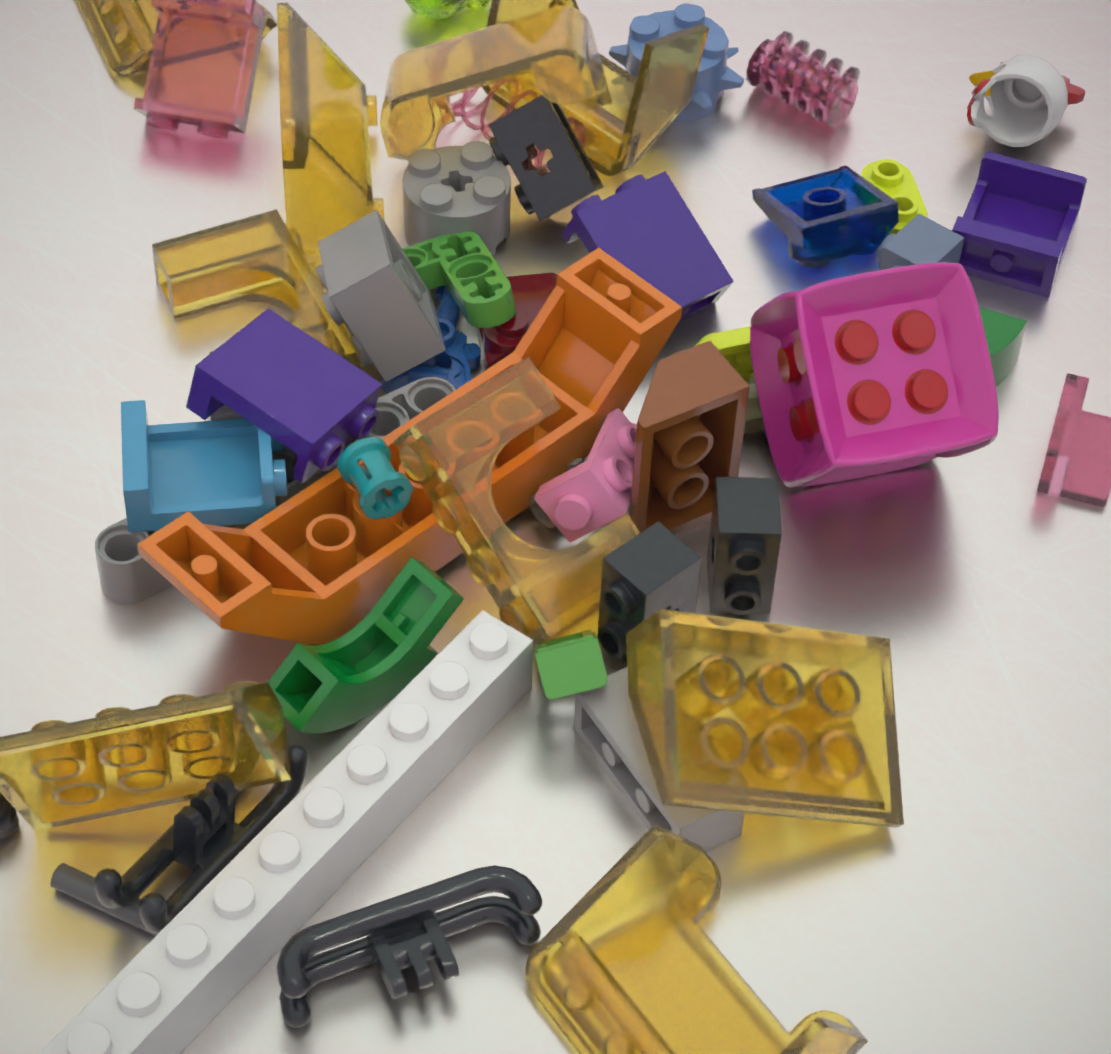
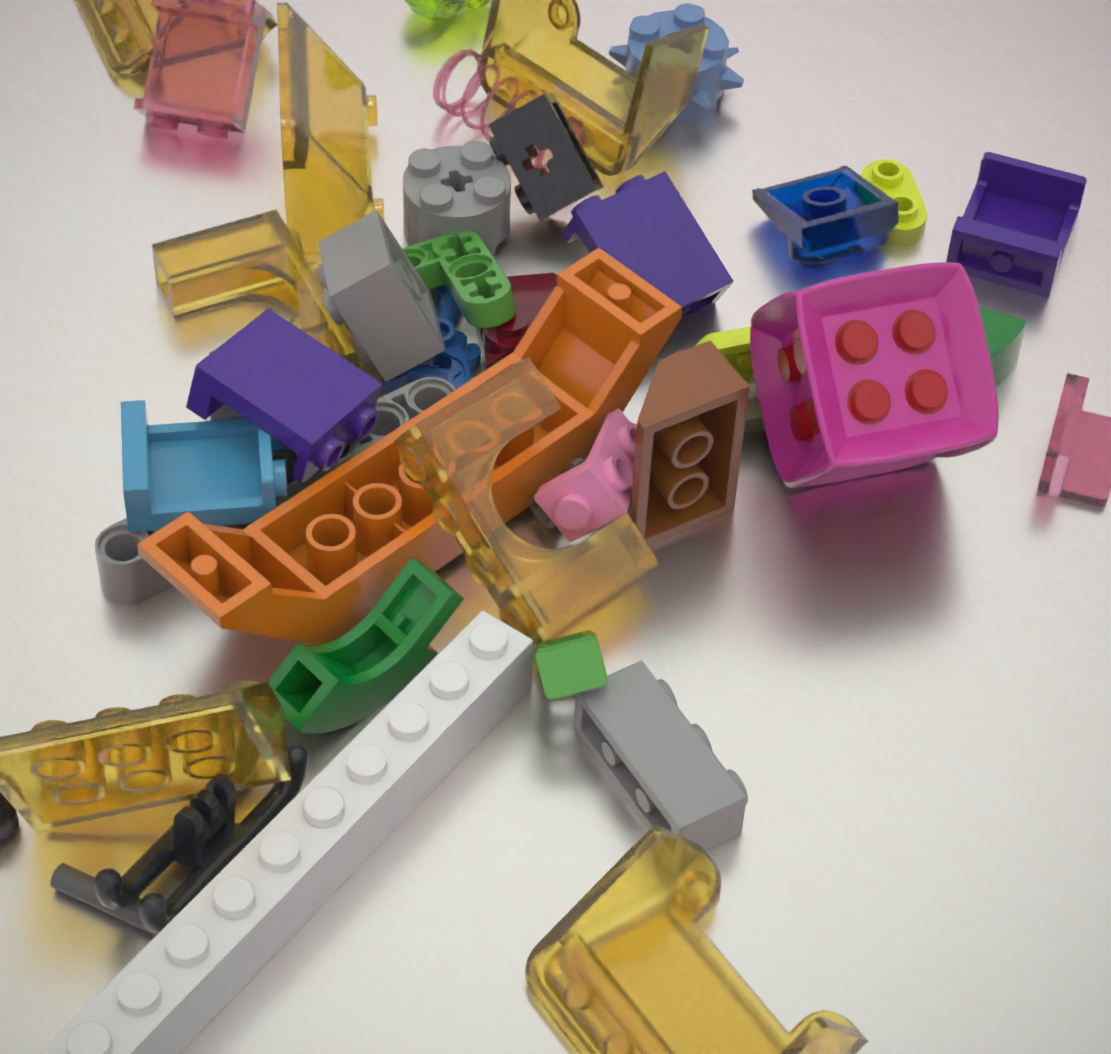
(377, 476): teal bush -> none
(405, 935): black piece -> none
(550, 43): clear yellow windscreen -> none
(641, 578): black brick -> none
(743, 545): black brick -> none
(766, 718): clear yellow slope -> none
(804, 79): clear pink piece -> none
(920, 243): sand blue brick -> none
(1024, 97): white piece -> none

